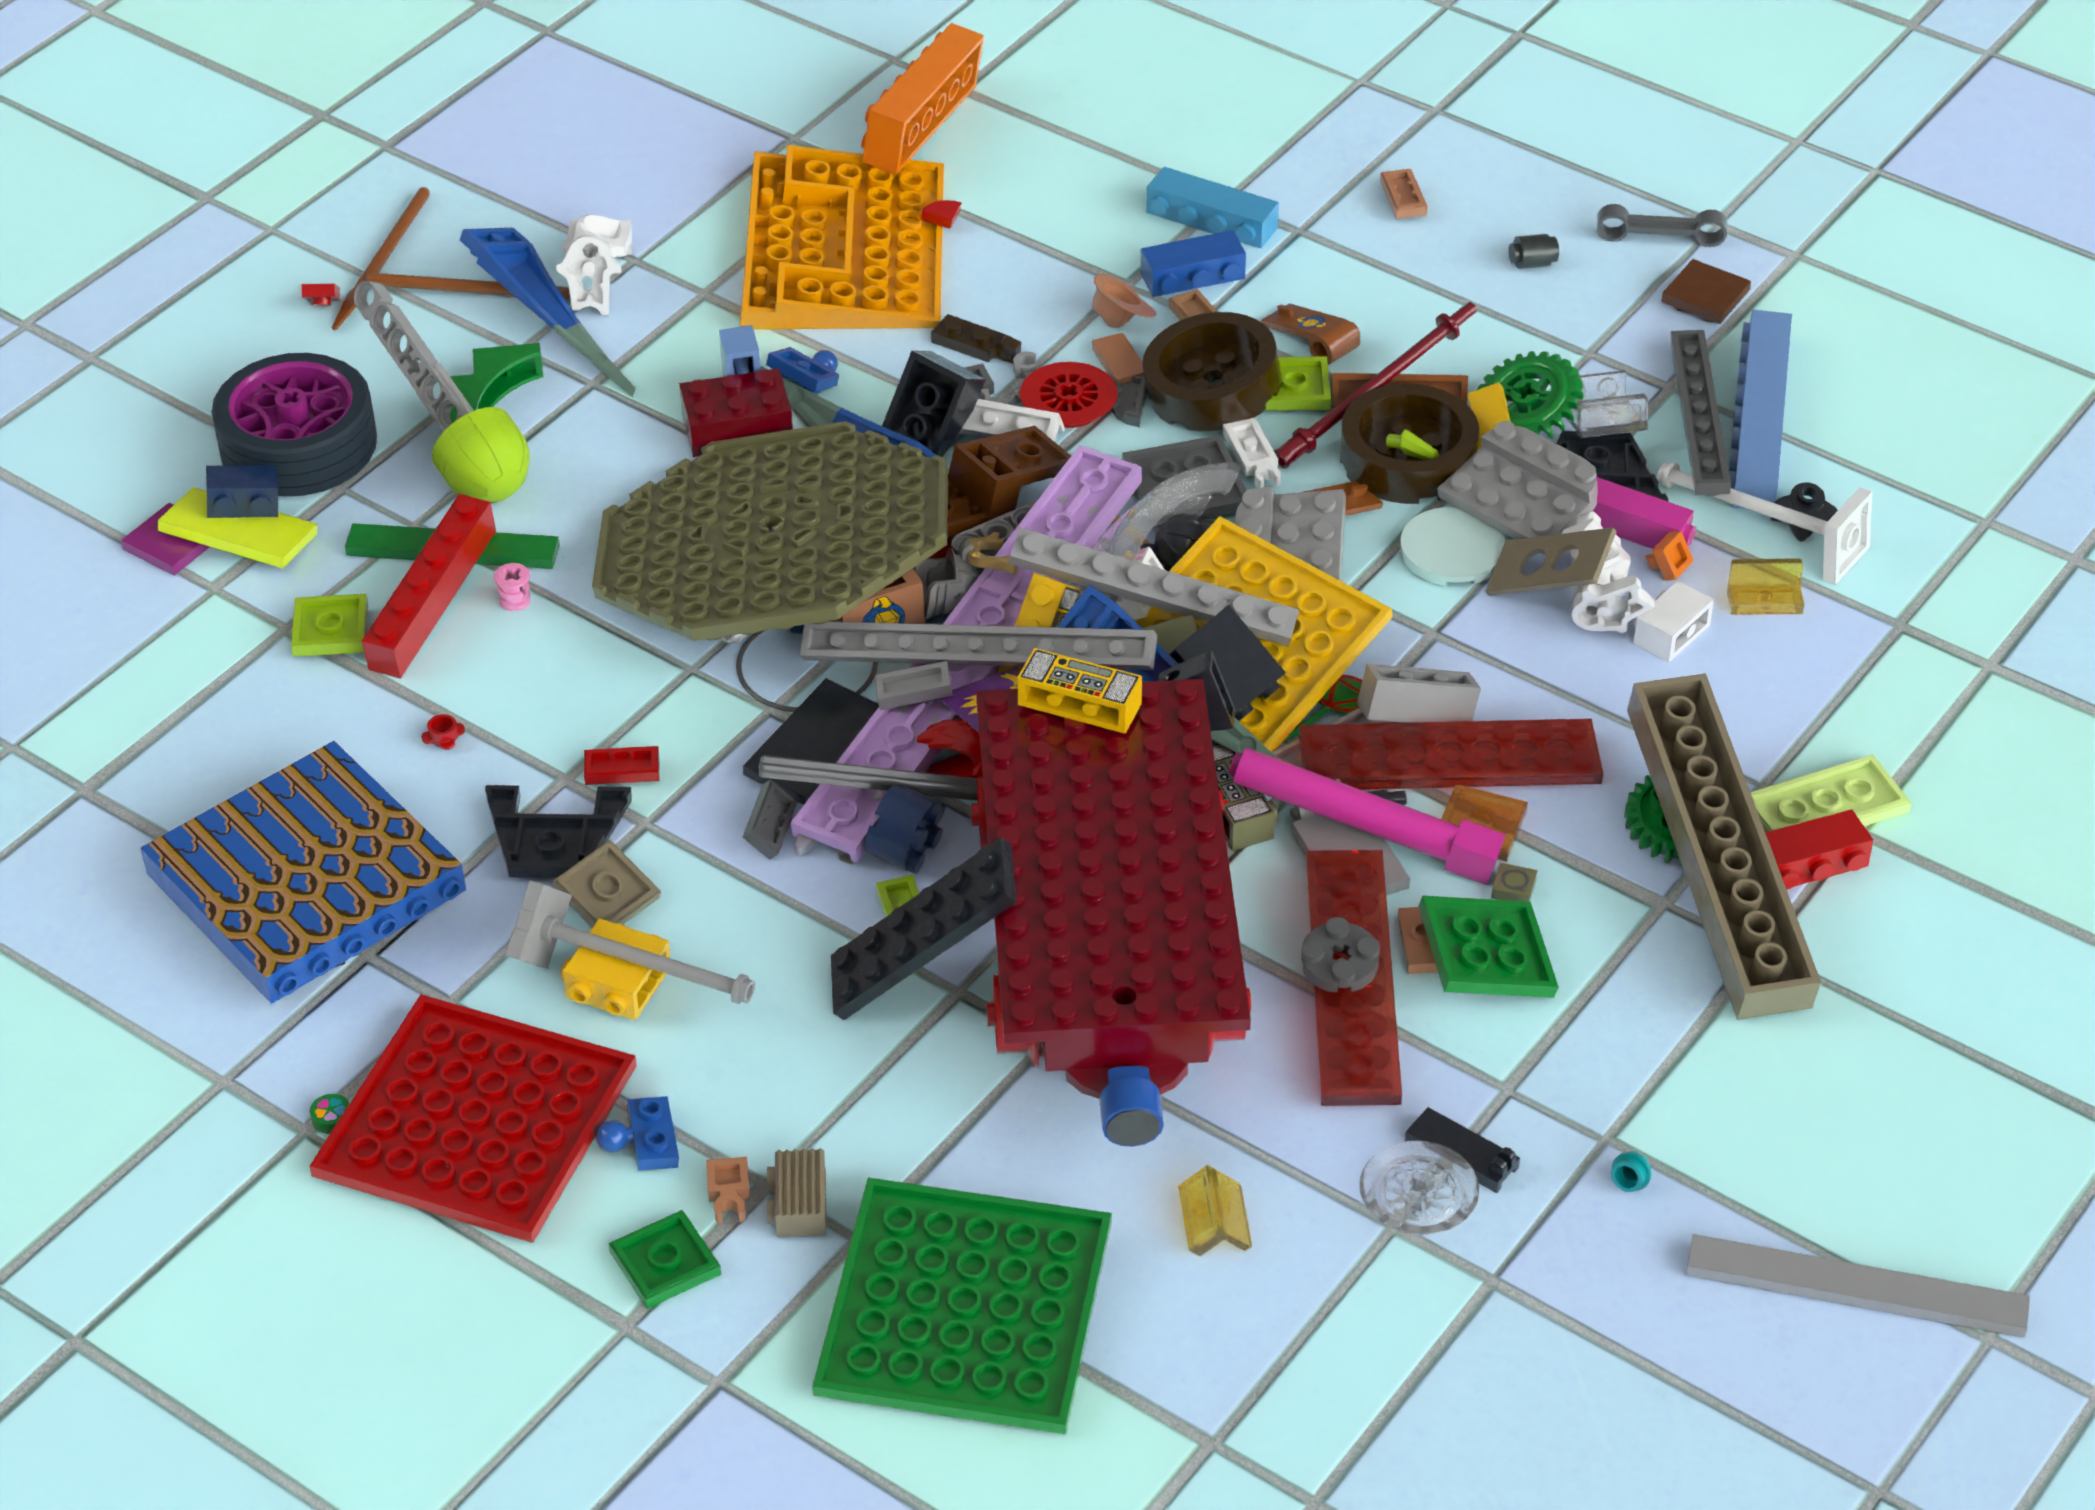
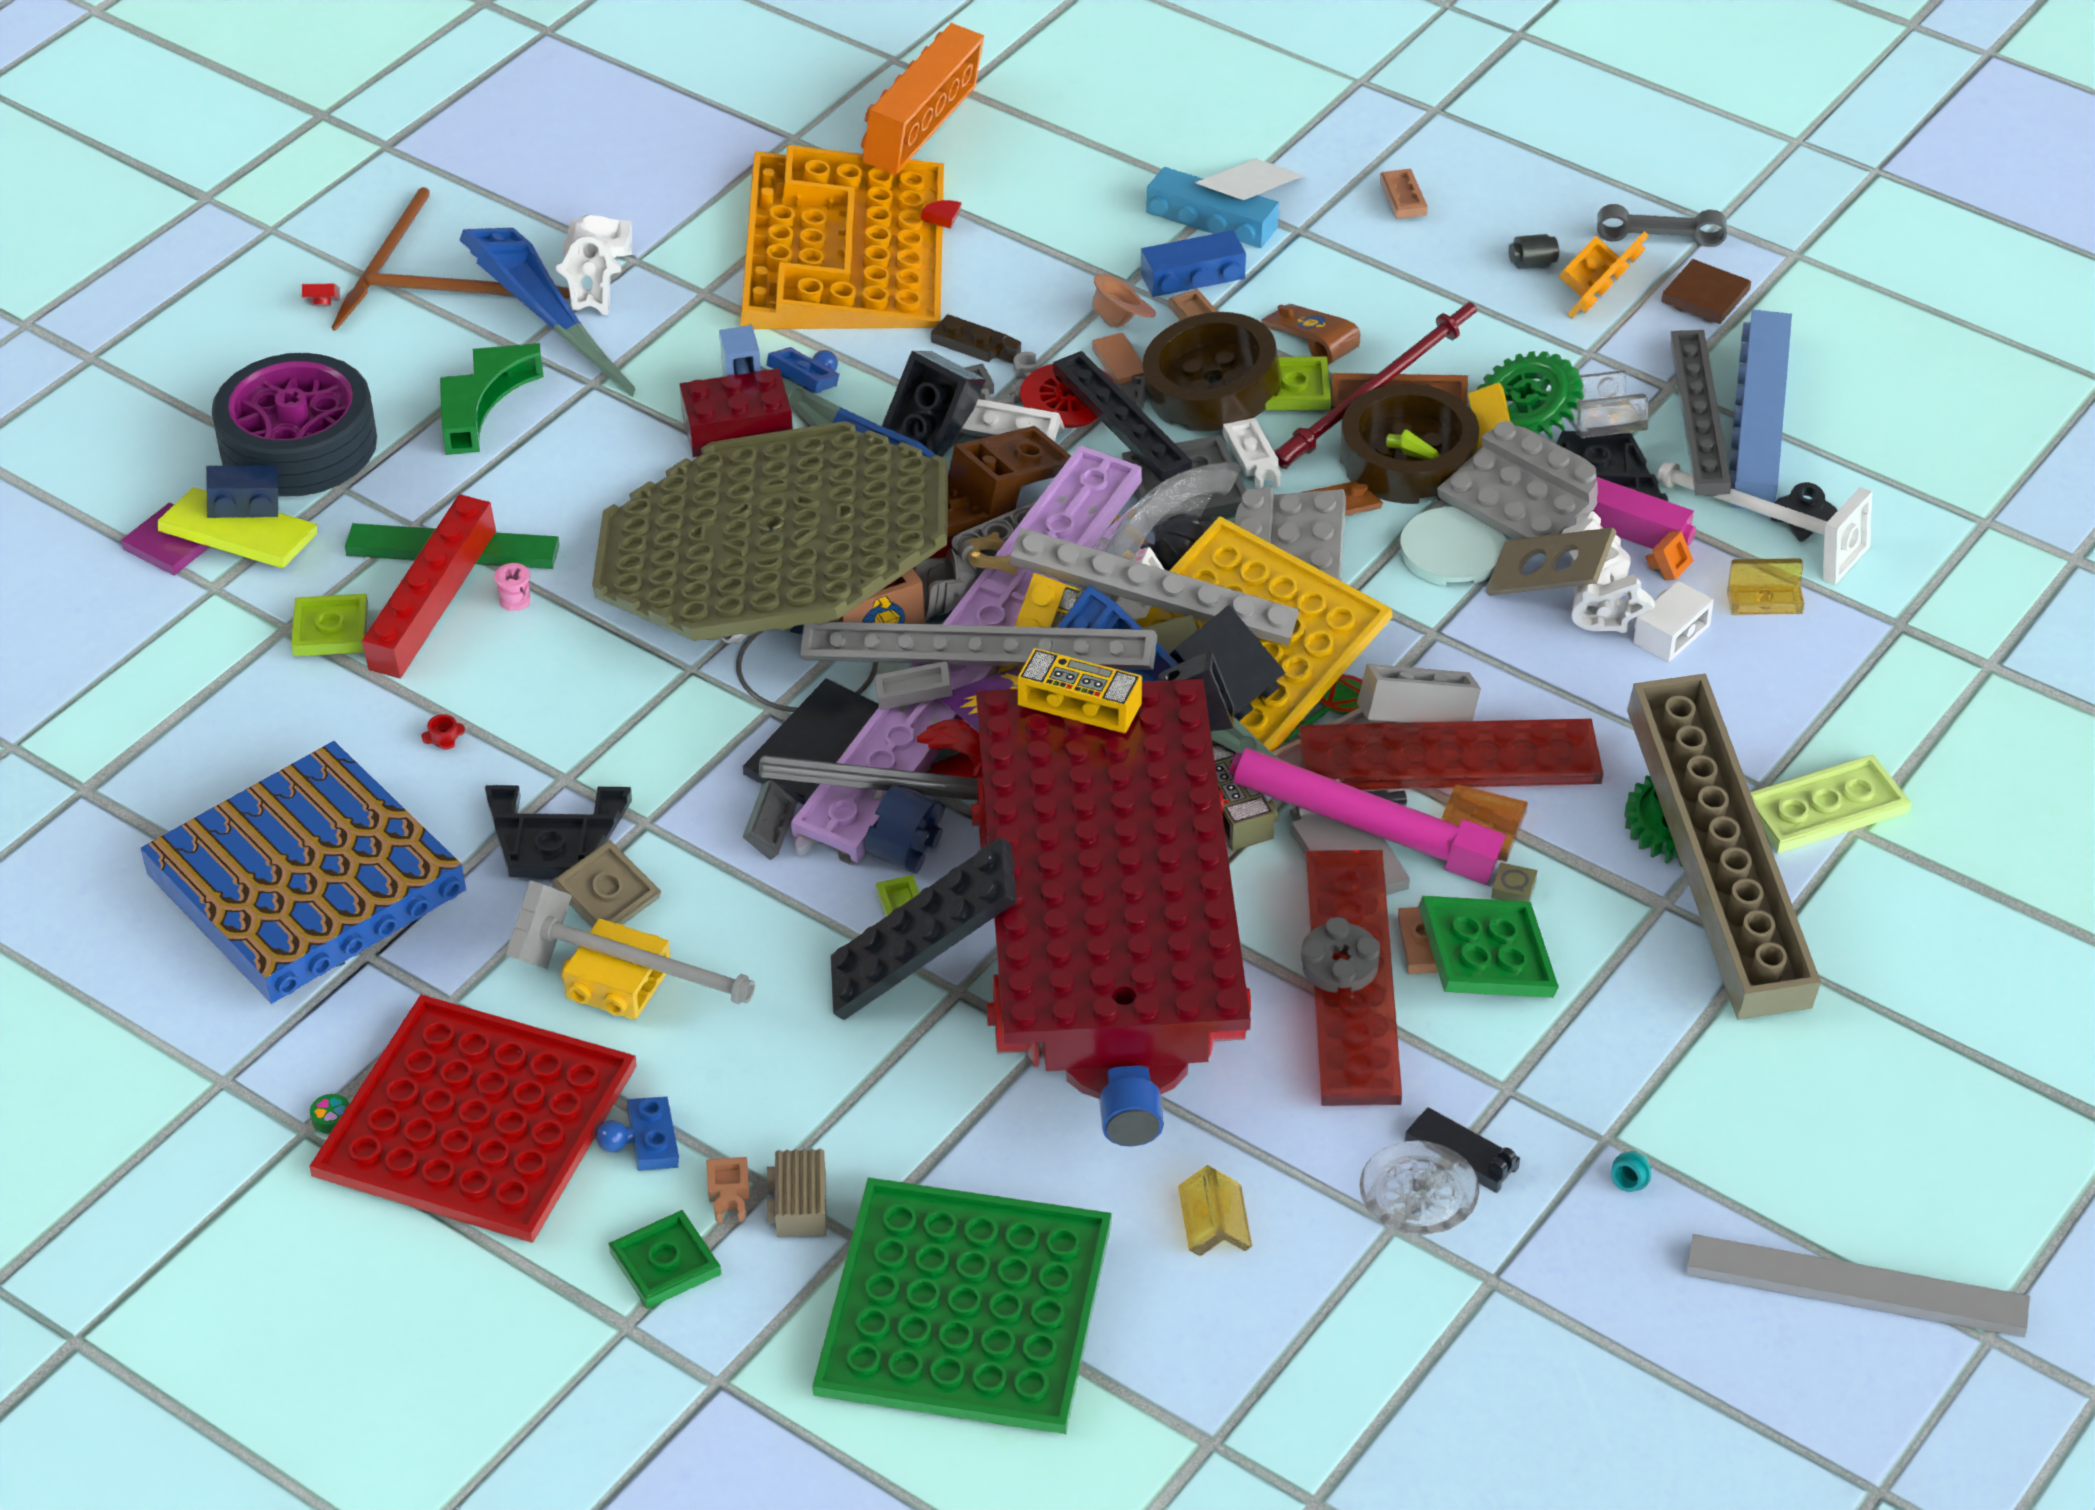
(479, 451): piece -> none
(621, 765): red plate -> none
(1122, 416): none -> black plate
(1249, 179): none -> white sticker
(1593, 268): none -> light orange bracket
(1821, 848): red brick -> none

